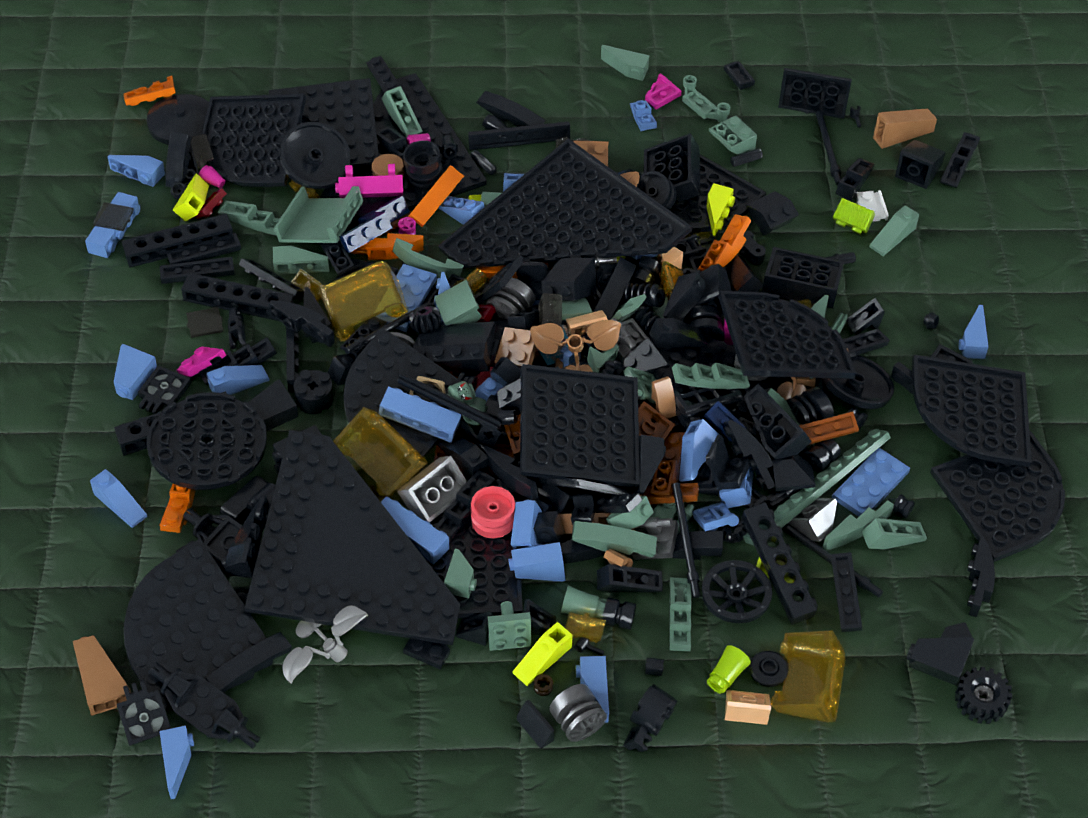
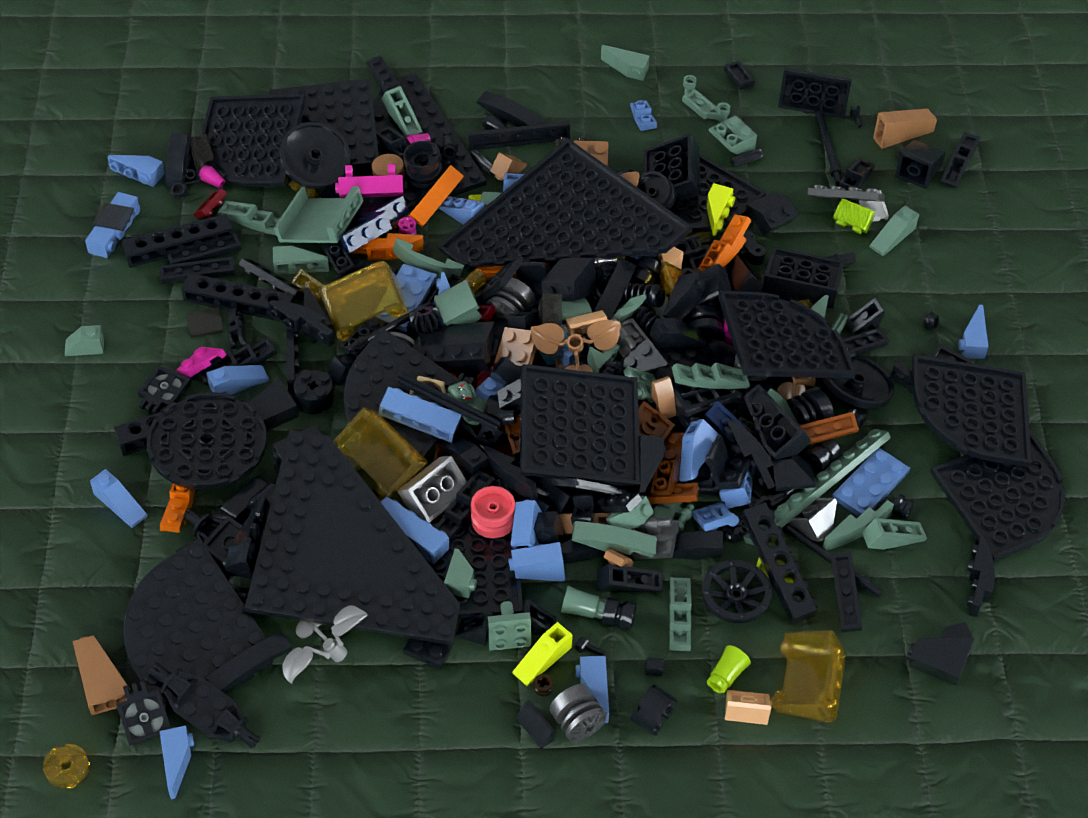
(68, 777): none -> clear yellow plate
(85, 341): none -> sand green slope
(132, 371): medium blue slope -> none
(150, 94): orange wing -> none
(177, 114): black dish -> none
(192, 198): neon yellow slope -> none
(506, 164): none -> medium nougat slope
(585, 626): clear yellow hips -> none
(636, 737): black tile -> none
(662, 92): dark pink wing -> none
(692, 575): black bar -> none
(768, 668): black wheel -> none
(852, 193): none -> dark grey plate
(981, 683): black bush -> none

